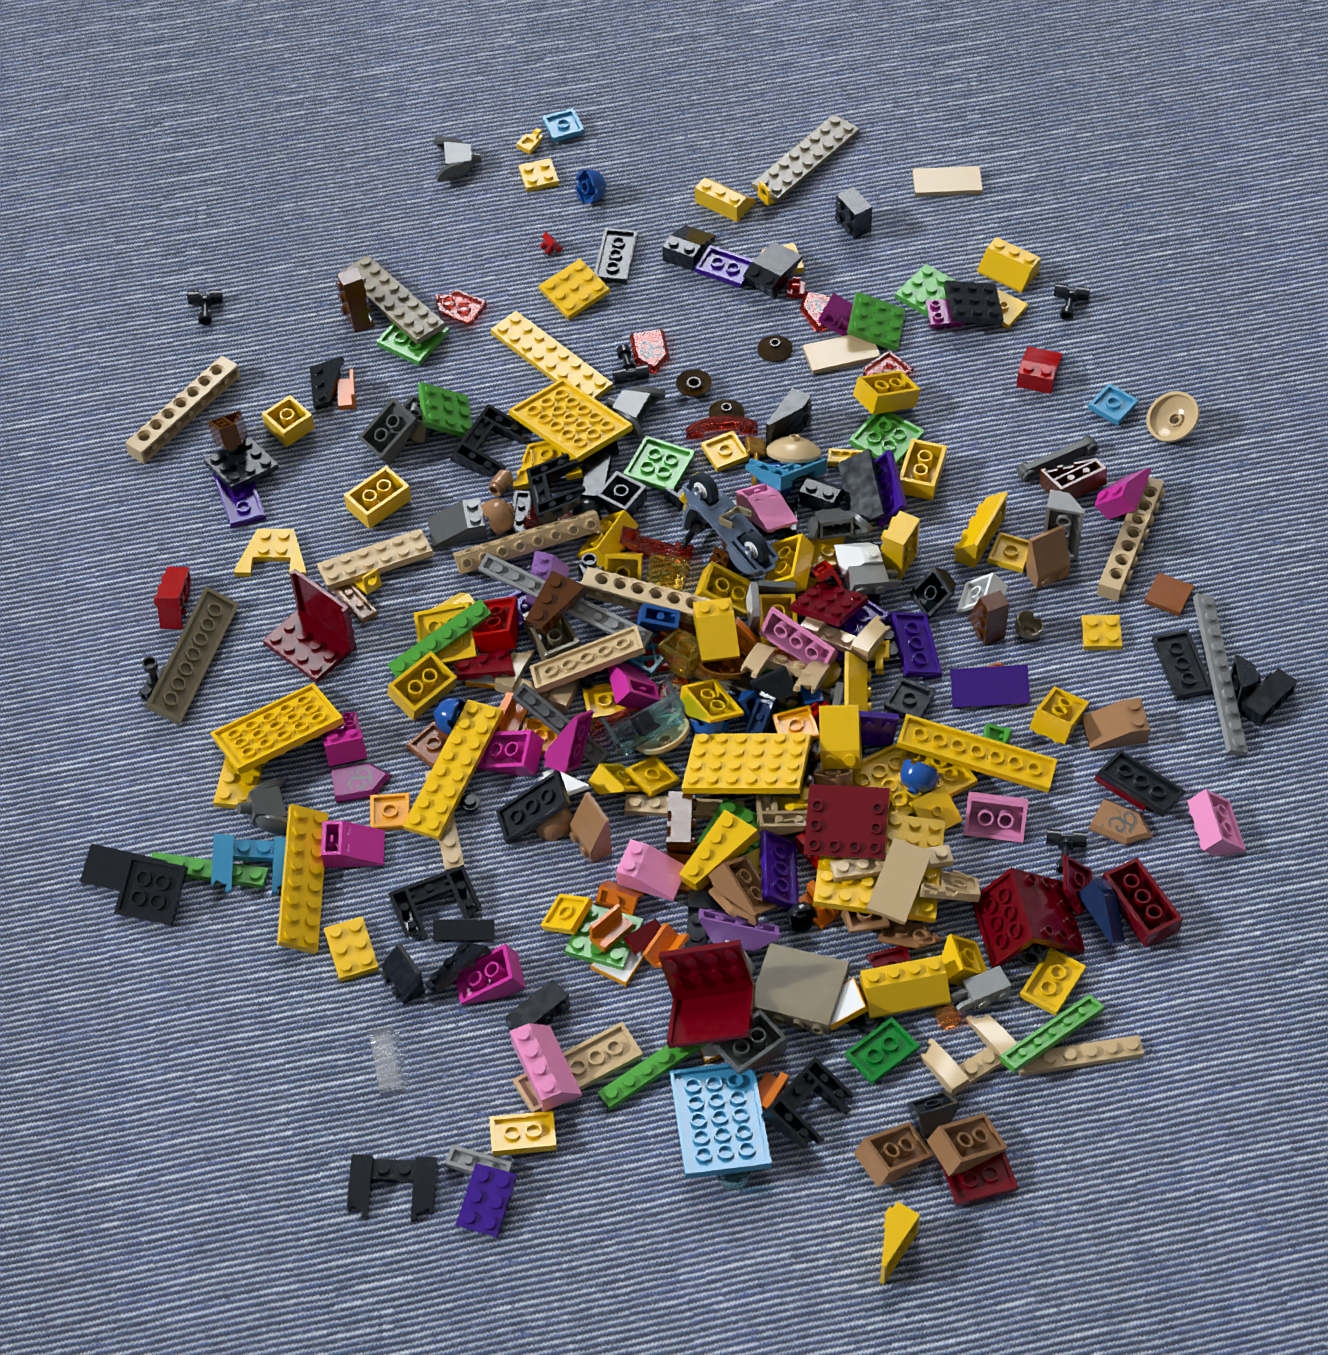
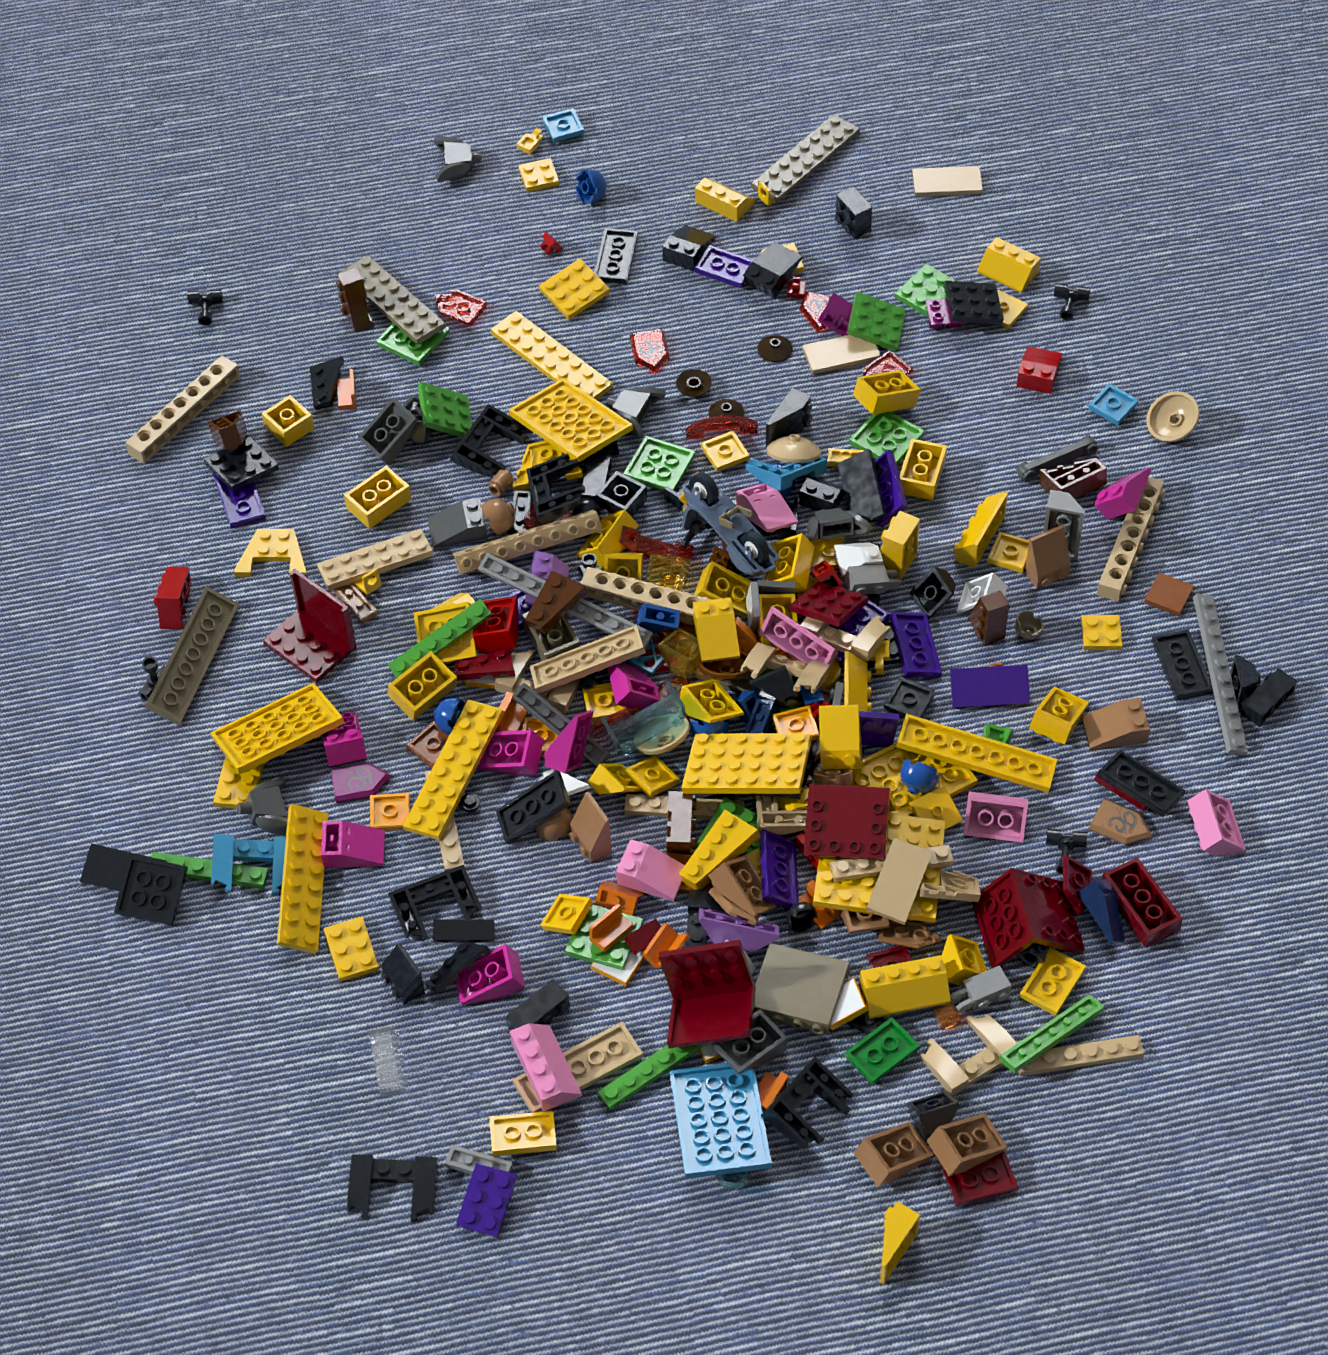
(628, 369): black bar -> none
(644, 723): black panel -> none
(756, 447): pearl gold piece -> none

